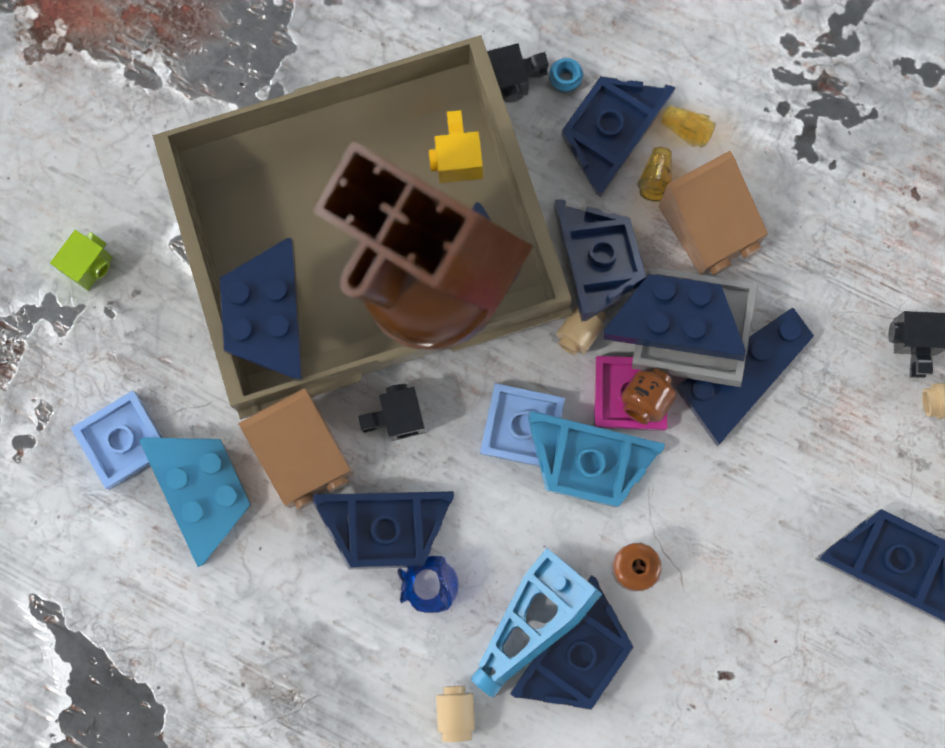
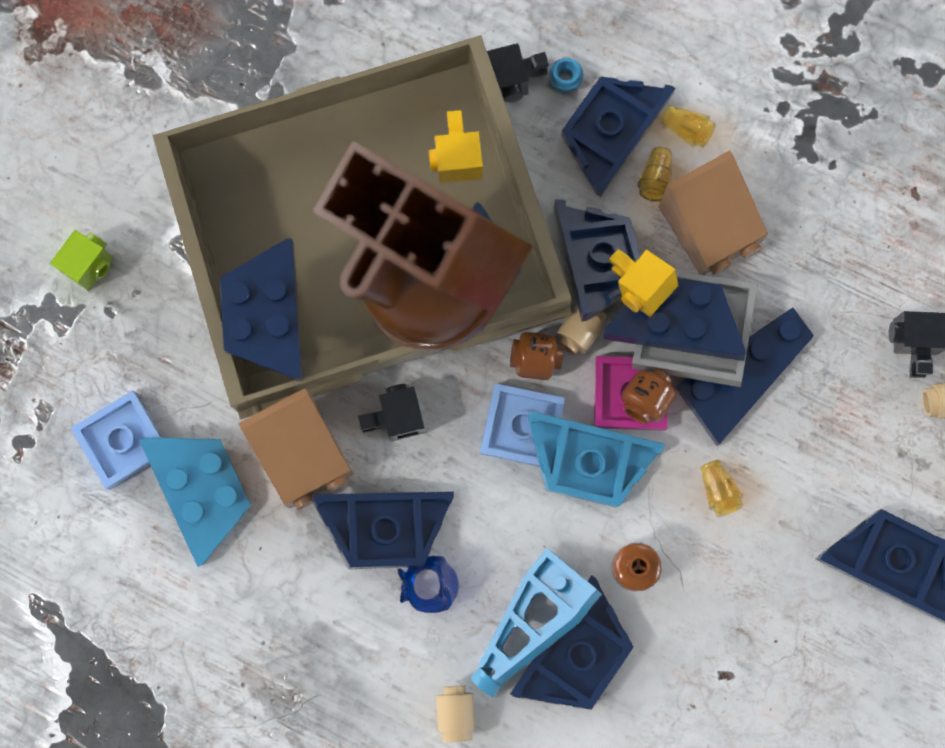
(536, 356): none -> dark orange head
(644, 282): none -> yellow brick
(720, 489): none -> clear yellow cone

